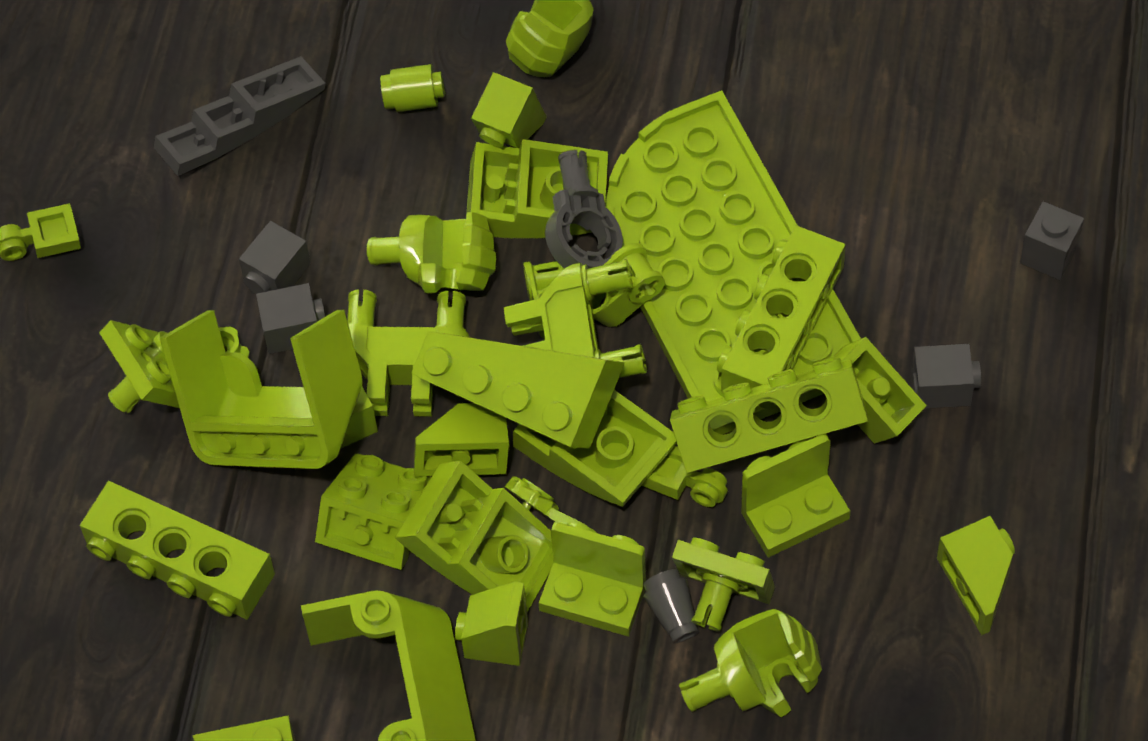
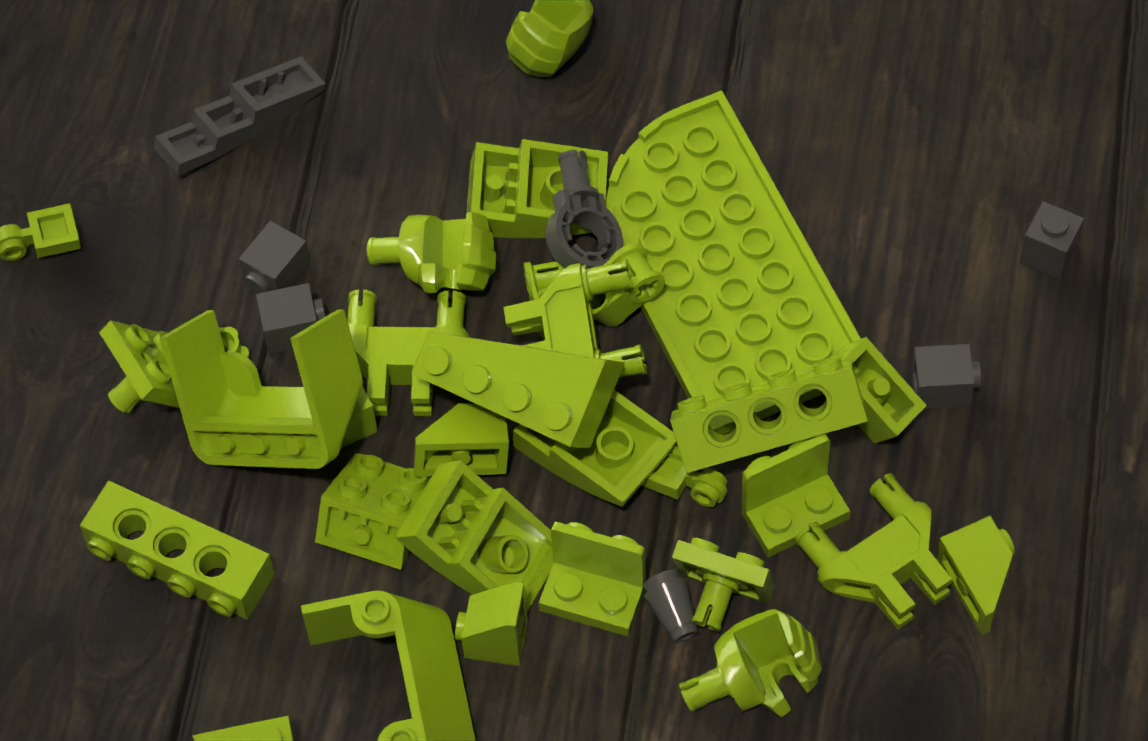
(412, 88): lime brick -> none
(507, 112): lime slope -> none
(538, 499): lime piece -> none
(801, 256): lime brick -> none
(883, 560): none -> lime connector

